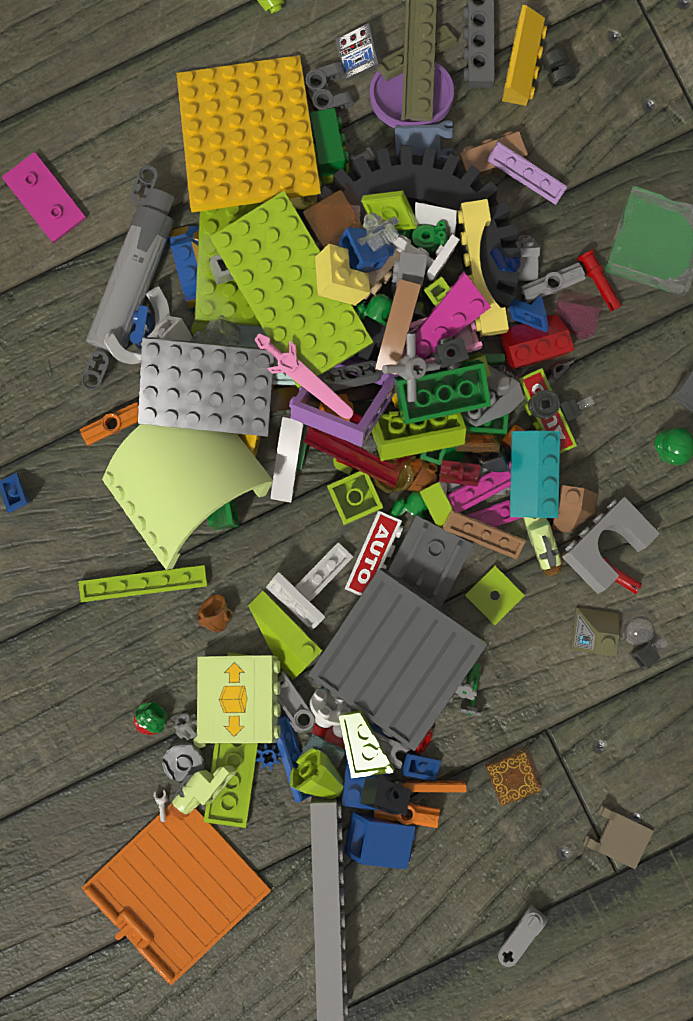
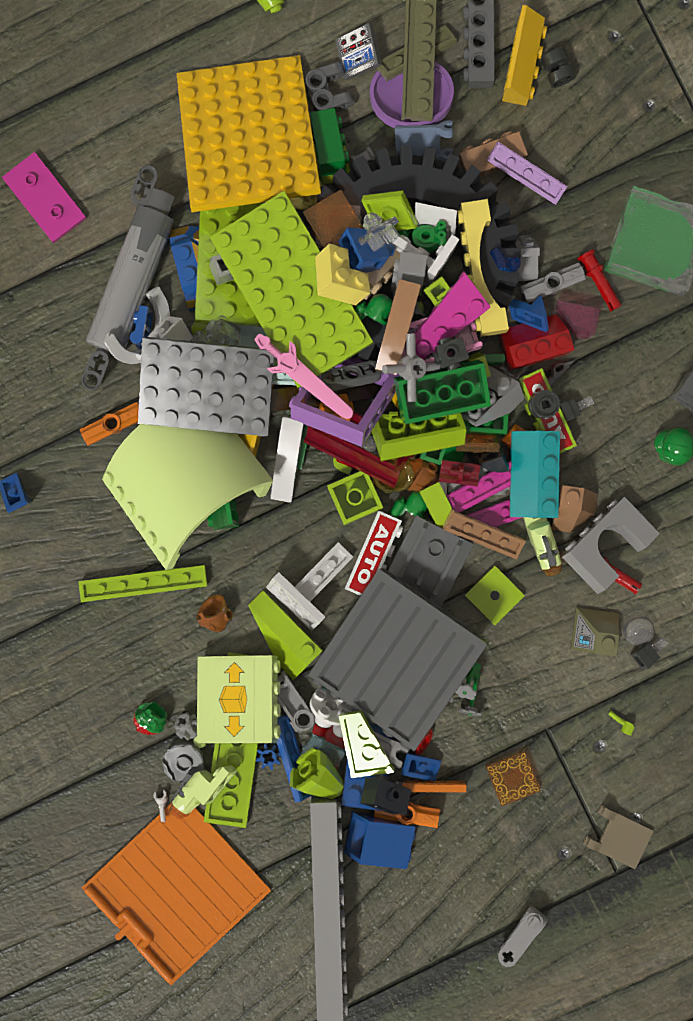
(627, 727): none -> lime hand

